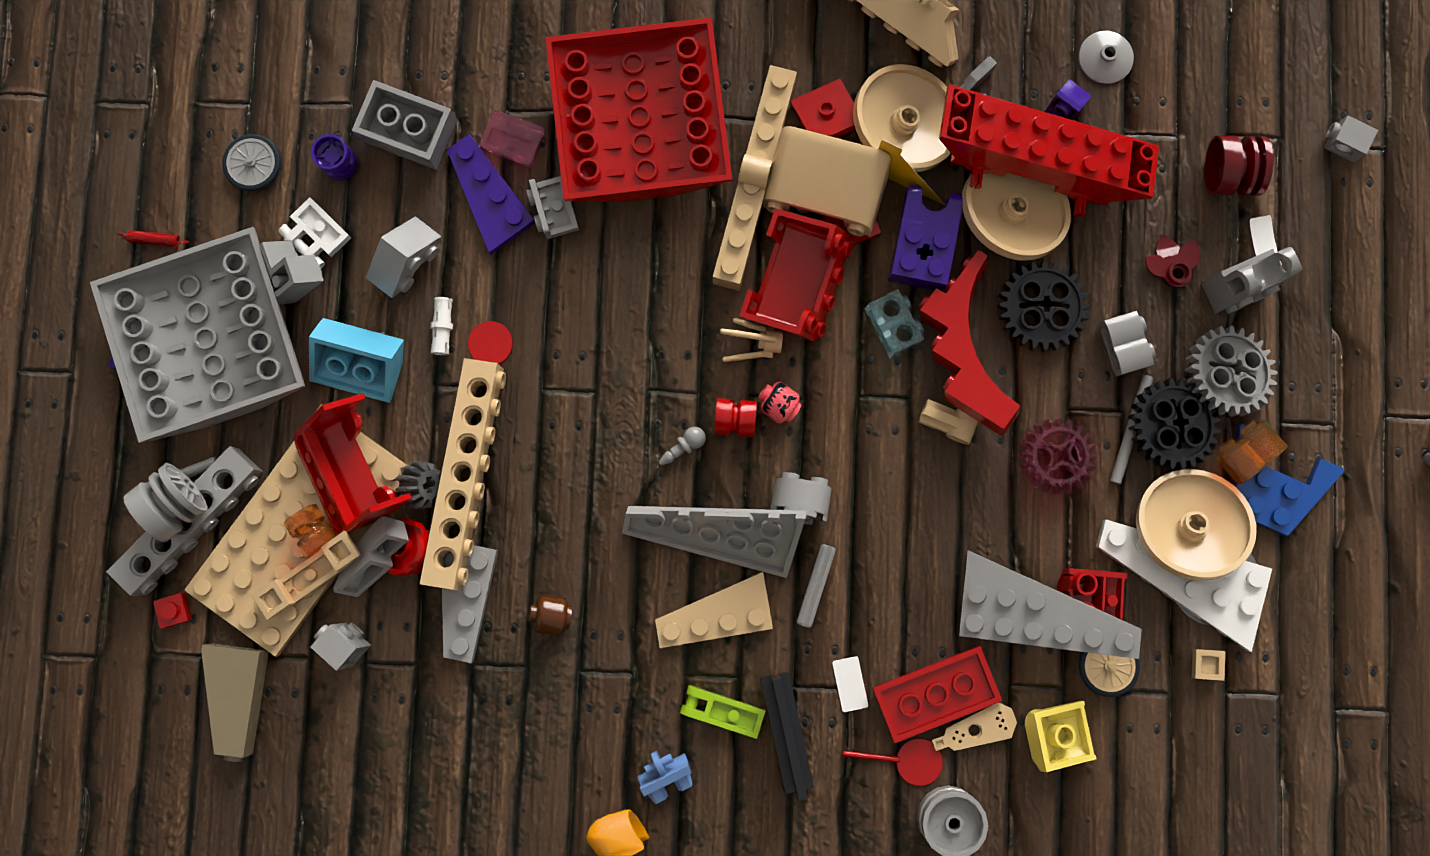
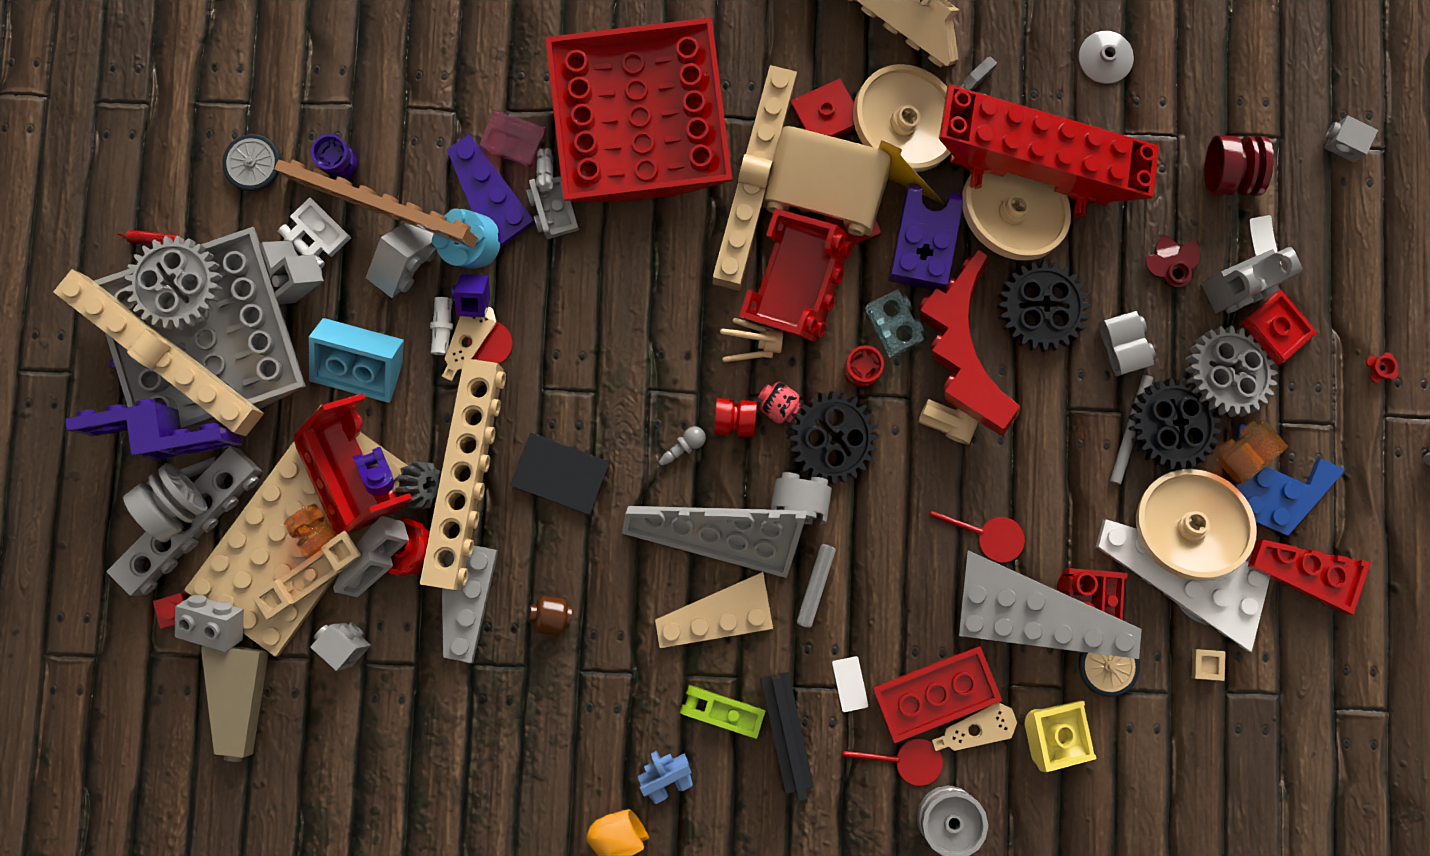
(152, 430): none -> dark purple bracket
(153, 300): none -> light grey gear
(158, 353): none -> tan hinge
(209, 622): none -> light grey brick
(376, 479): none -> dark purple plate
(384, 205): none -> medium nougat plate
(404, 124): light grey brick -> none
(464, 256): none -> medium azure brick
(467, 328): none -> tan piece
(471, 295): none -> dark purple brick
(544, 170): none -> light grey axle
(560, 473): none -> black tile
(848, 418): none -> black gear
(863, 366): none -> red wheel
(999, 538): none -> red piece
(1068, 101): dark purple slope -> none
(1072, 439): clear pink gear -> none
(1279, 327): none -> red plate
(1321, 576): none -> red wing
(1390, 367): none -> red plate

